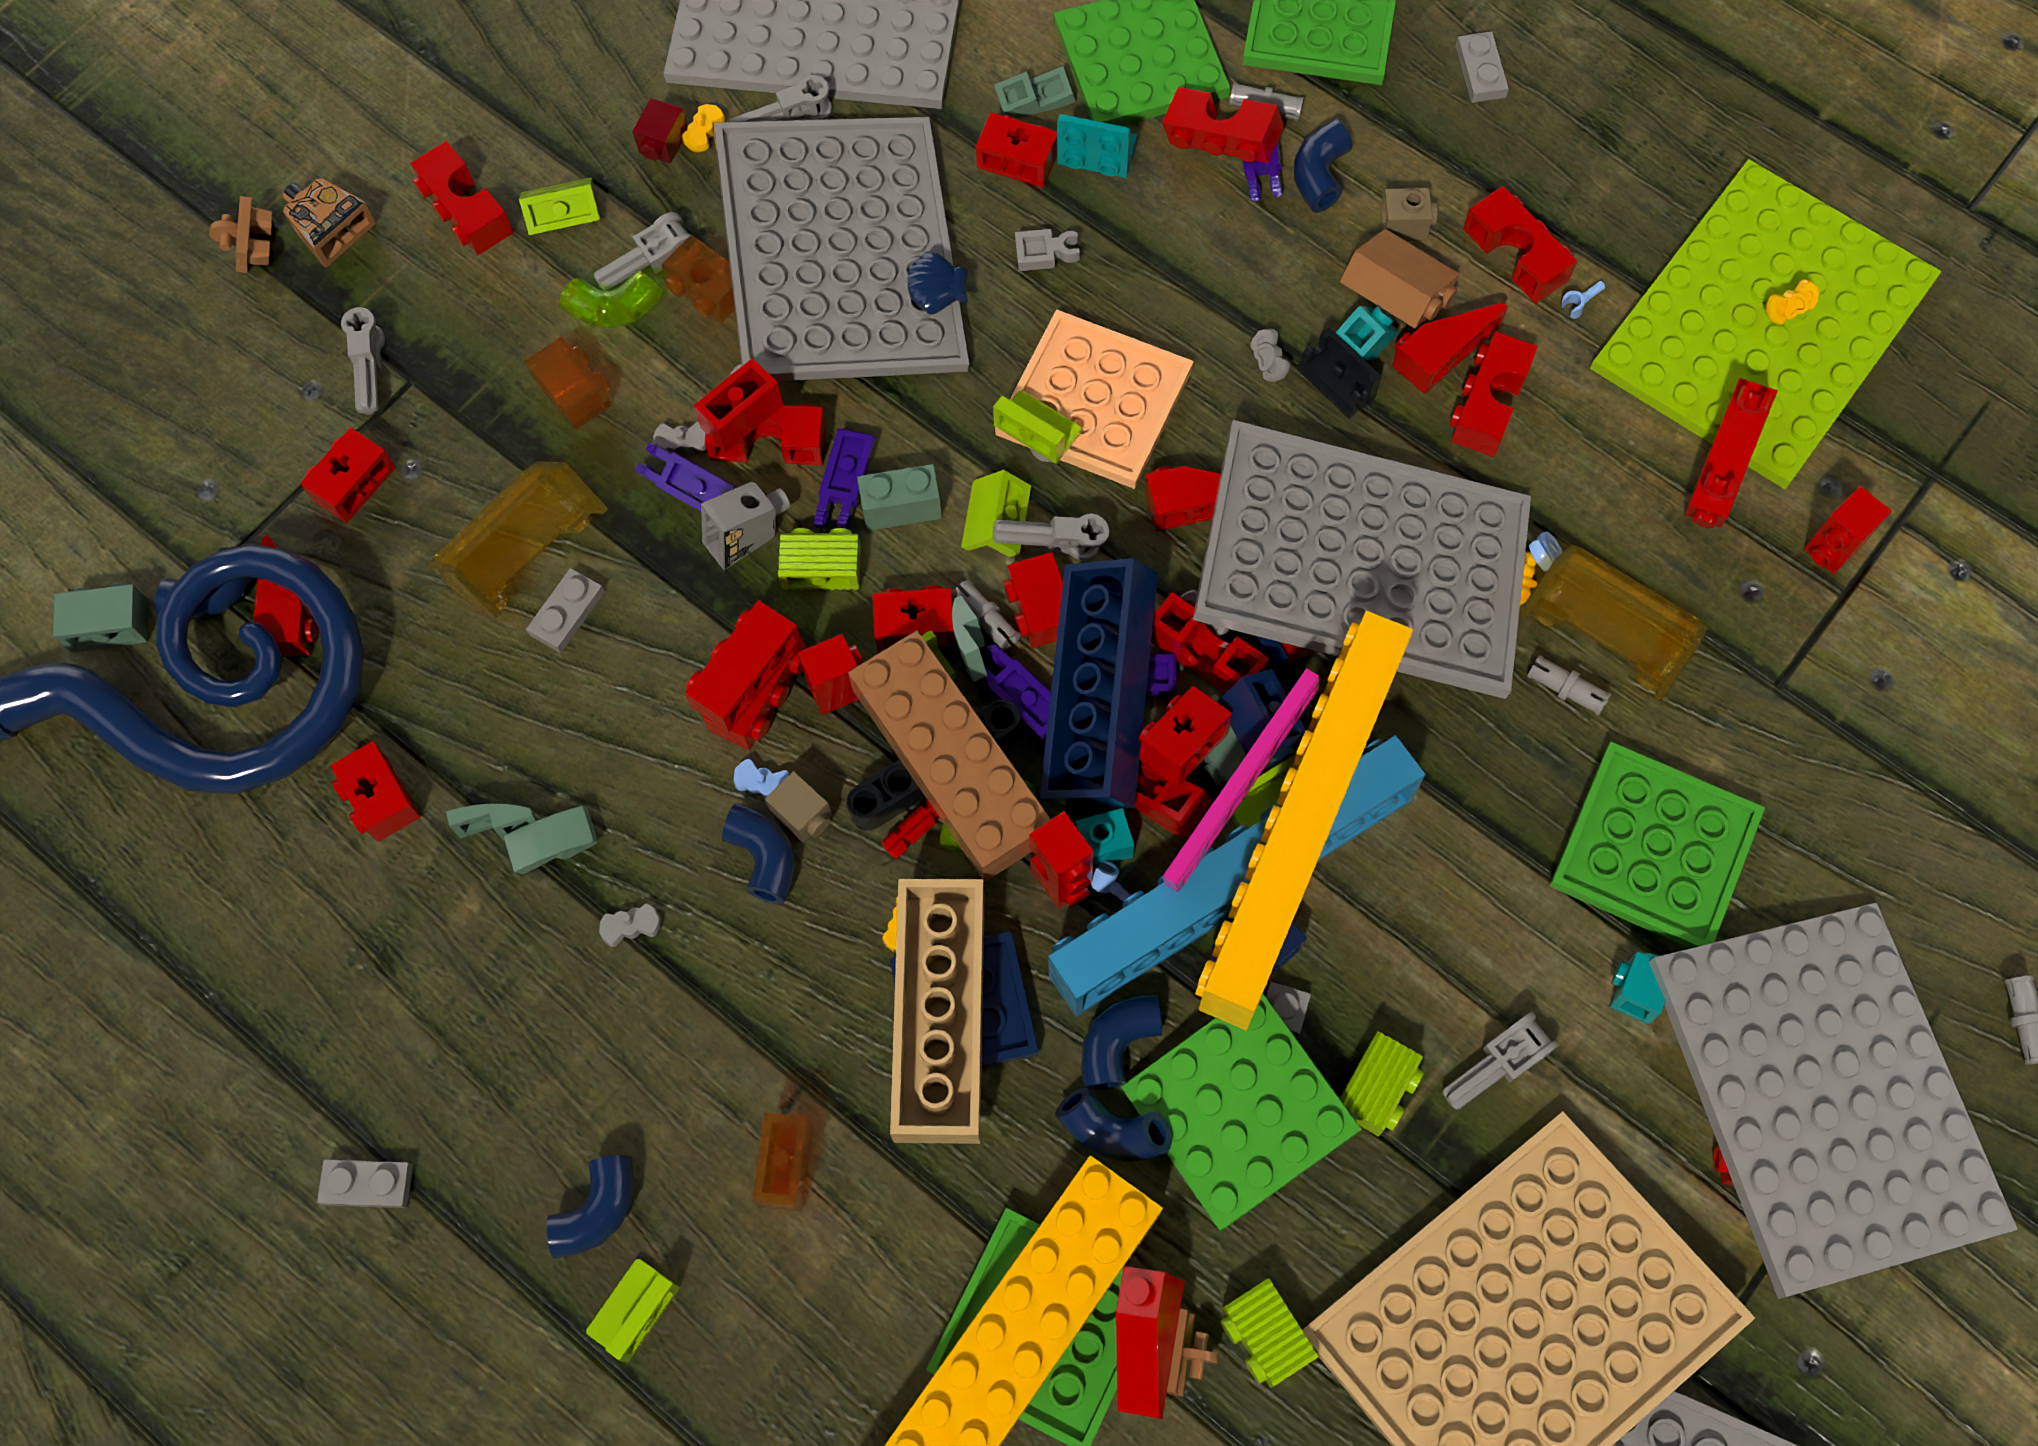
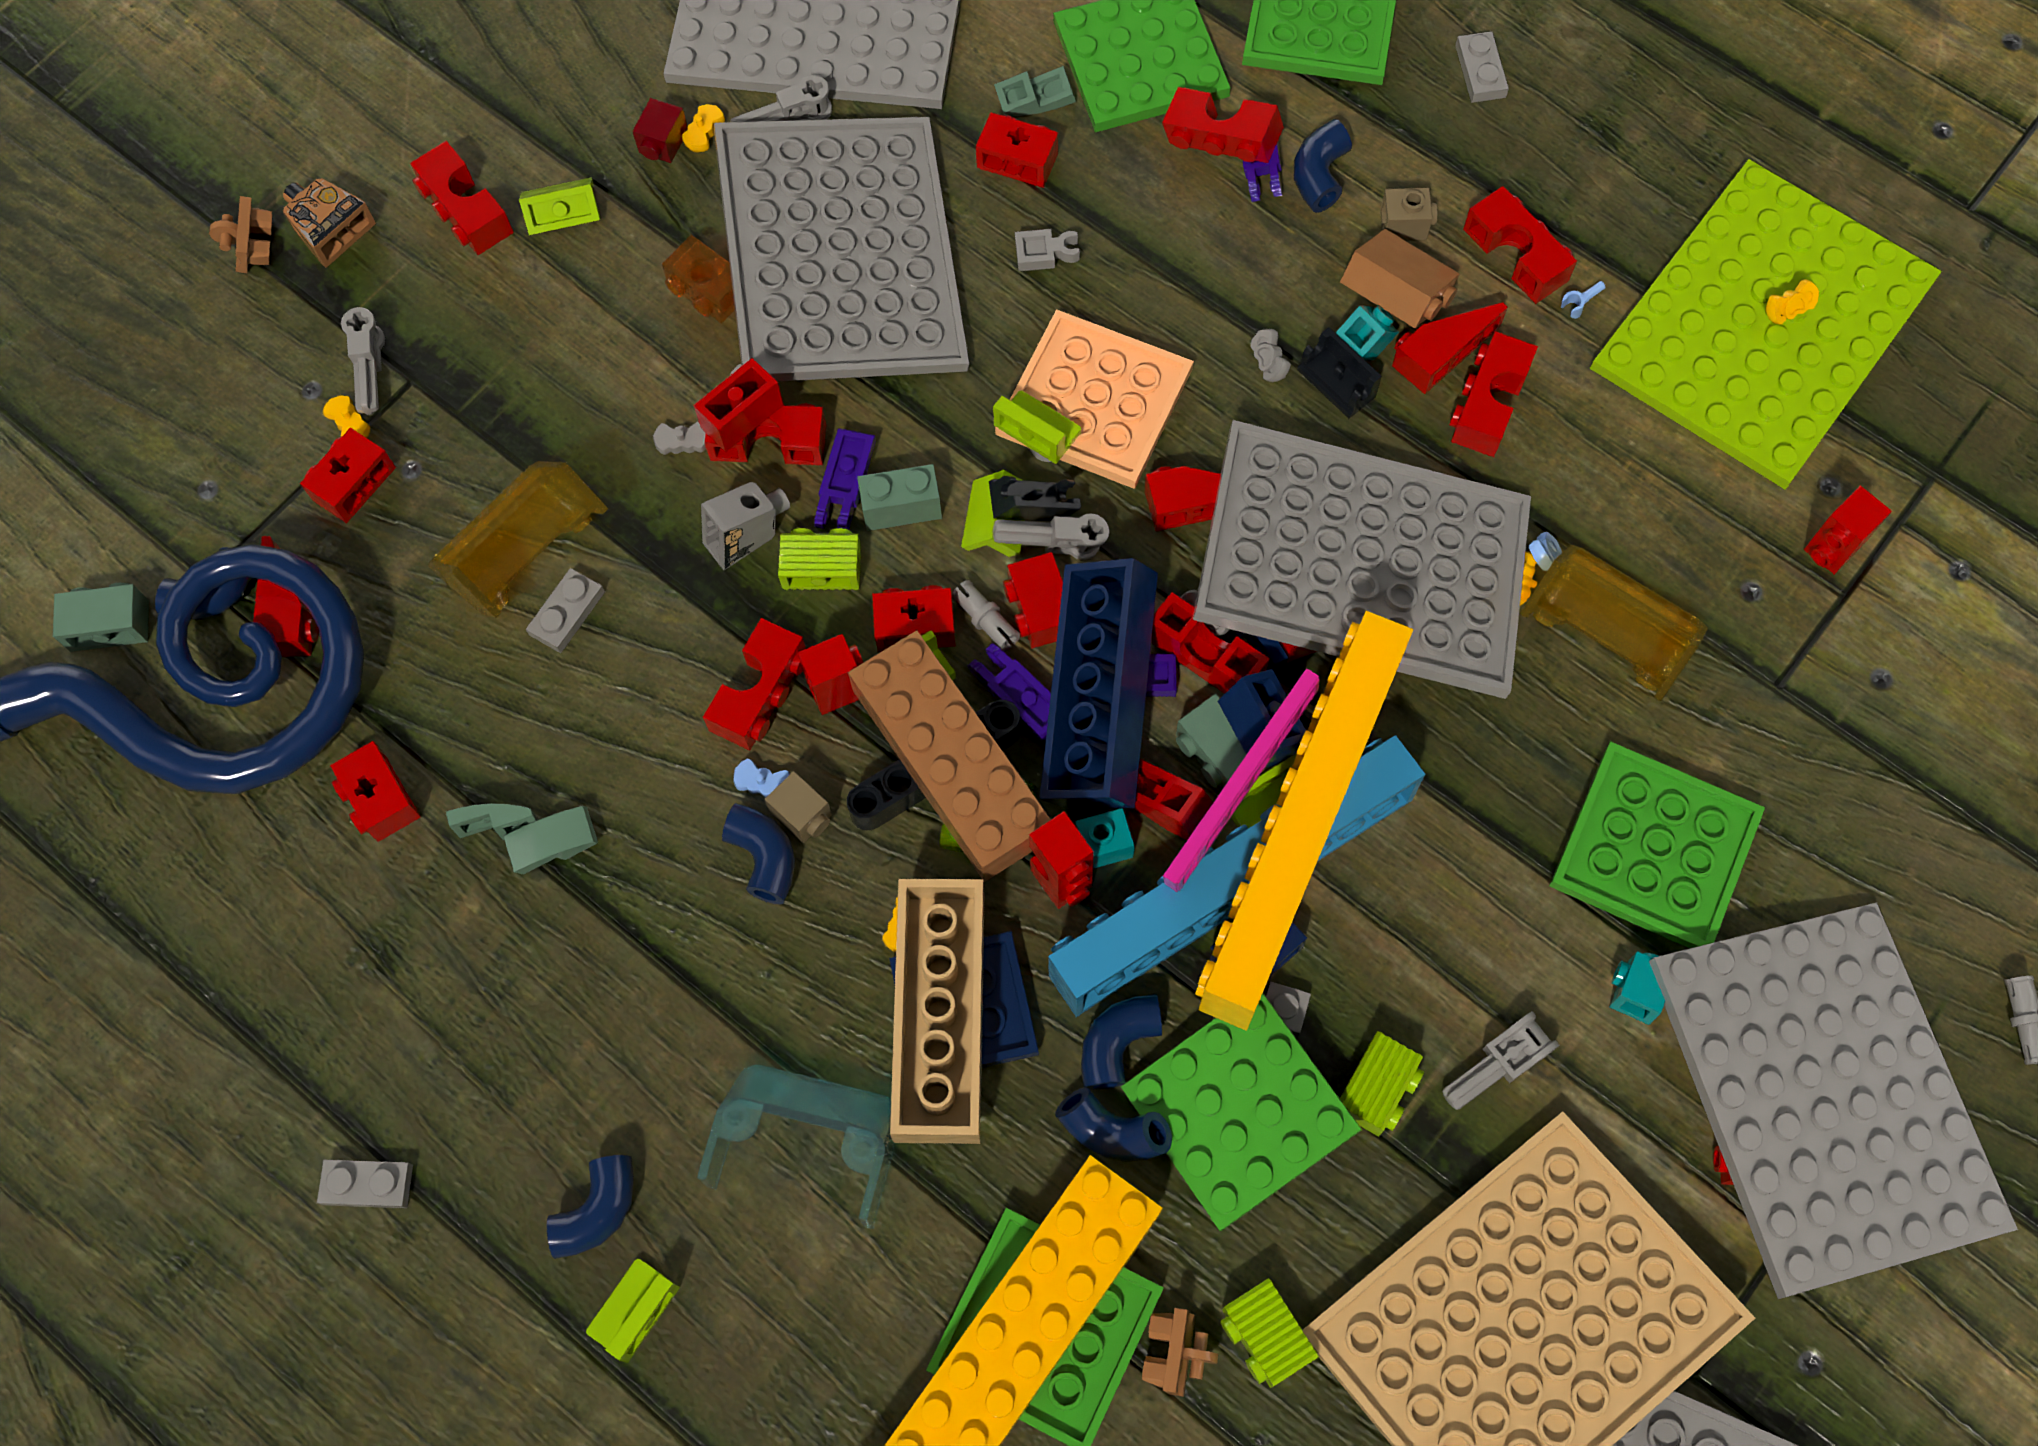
(345, 415): none -> yellow piece
(568, 382): clear orange brick -> none
(611, 307): clear neon green cylinder -> none
(629, 924): light grey piece -> none
(652, 249): light grey connector -> none
(684, 478): dark purple hinge -> none
(742, 665): red brick -> none
(783, 1162): clear orange brick -> none
(857, 1112): none -> clear light blue windscreen
(910, 830): red axle -> none
(936, 282): dark blue animal -> none
(968, 638): sand green slope -> none
(1031, 499): none -> black hinge
(1094, 146): teal bracket -> none
(1104, 880): light blue hand -> none
(1146, 1339): red slope -> none
(1184, 735): red brick -> none
(1288, 105): light grey pin -> none
(1569, 685): light grey pin -> none
(1730, 454): red brick -> none

